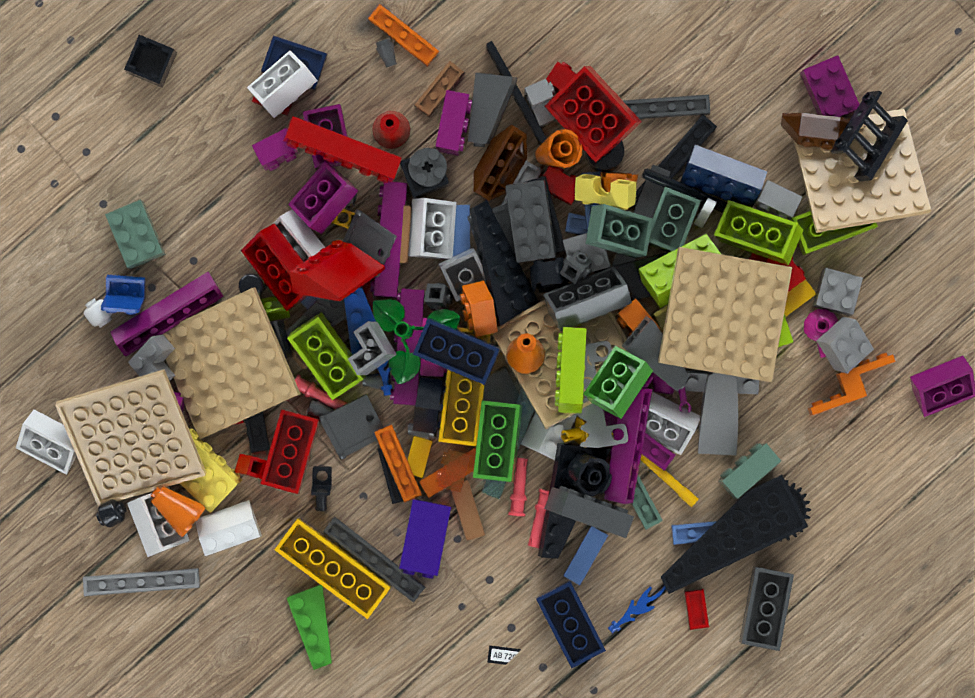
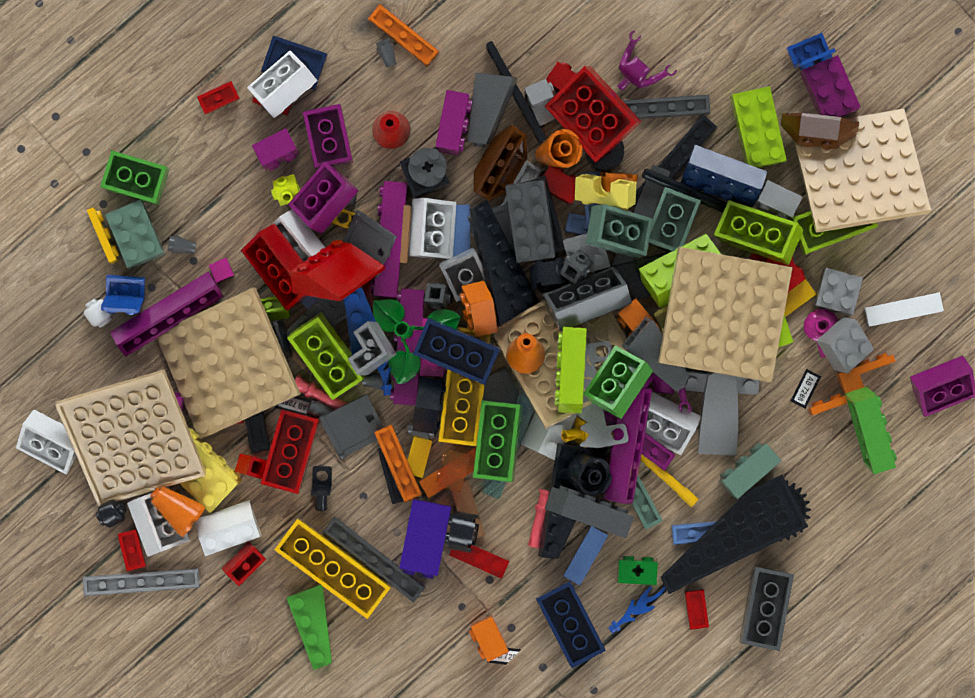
(103, 234): none -> yellow plate
(131, 550): none -> red plate
(134, 178): none -> bright green brick
(150, 61): black container -> none
(152, 356): light grey brick -> none
(180, 245): none -> dark grey cone
(218, 97): none -> red plate
(221, 270): none -> dark pink tile
(243, 563): none -> red brick
(251, 281): black head -> none
(285, 189): none -> neon yellow brick
(296, 405): none -> sticker
(342, 149): red brick -> none
(437, 90): medium nougat tile -> none
(462, 531): none -> black brick
(482, 560): none -> red plate
(489, 638): none -> orange brick
(518, 497): coral pin -> none
(627, 576): none -> green brick
(636, 71): none -> magenta piece
(705, 212): white beam -> none
(758, 128): none -> lime brick
(805, 388): none -> sticker
(807, 51): none -> blue bracket
(871, 430): none -> bright green brick
(884, 140): black fence -> none
(903, 309): none -> white tile

